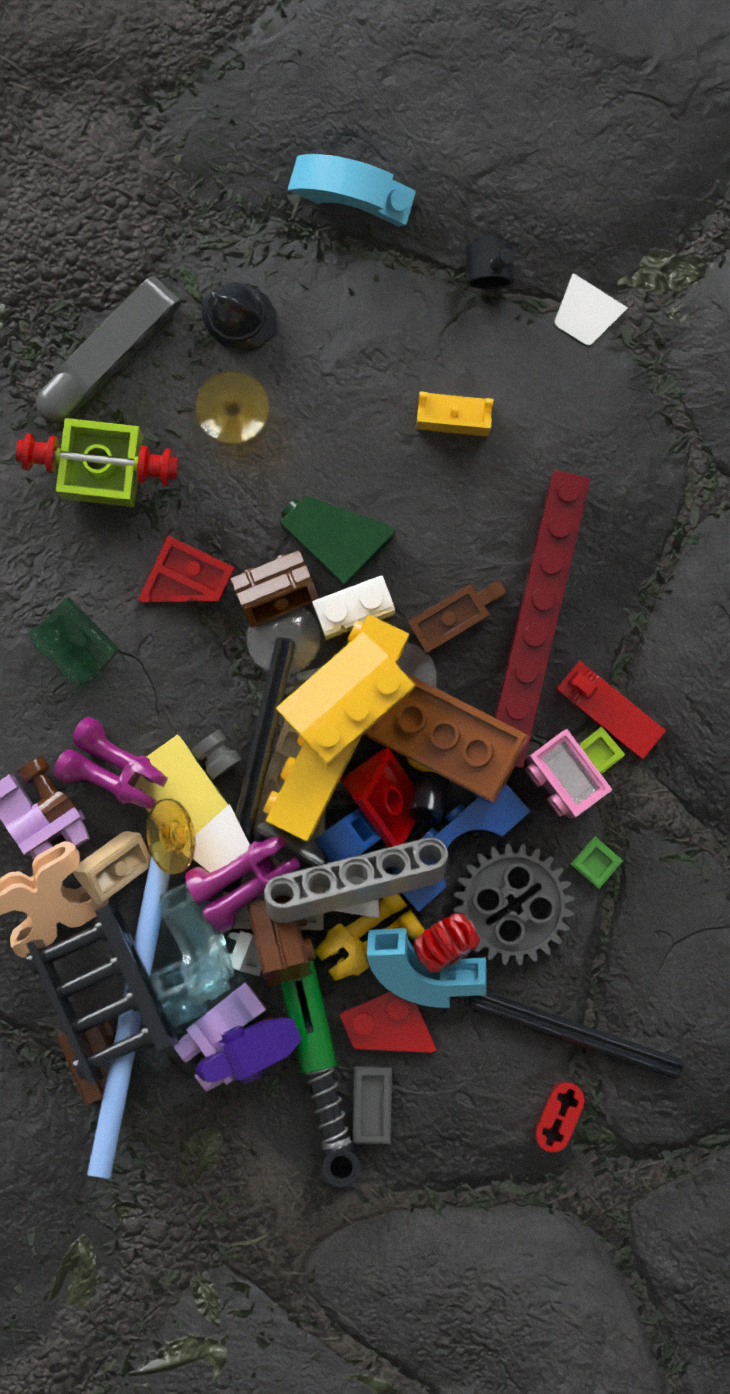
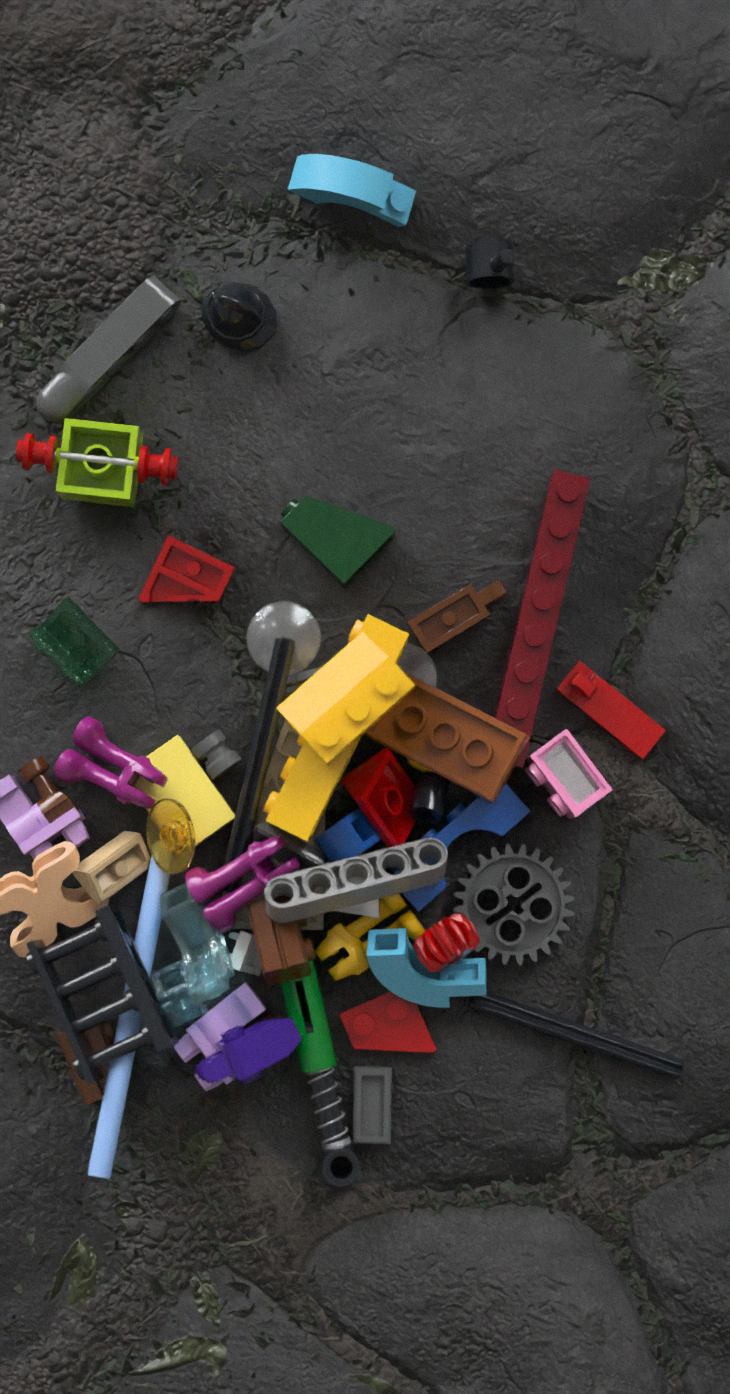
(220, 841): white sticker -> none
(229, 389): clear yellow dish -> none
(274, 588): reddish brown brick -> none
(342, 609): white brick -> none
(454, 414): yellow hinge -> none
(568, 1119): red beam -> none
(586, 311): white sticker -> none
(596, 862): bright green tile -> none
(601, 750): lime tile -> none

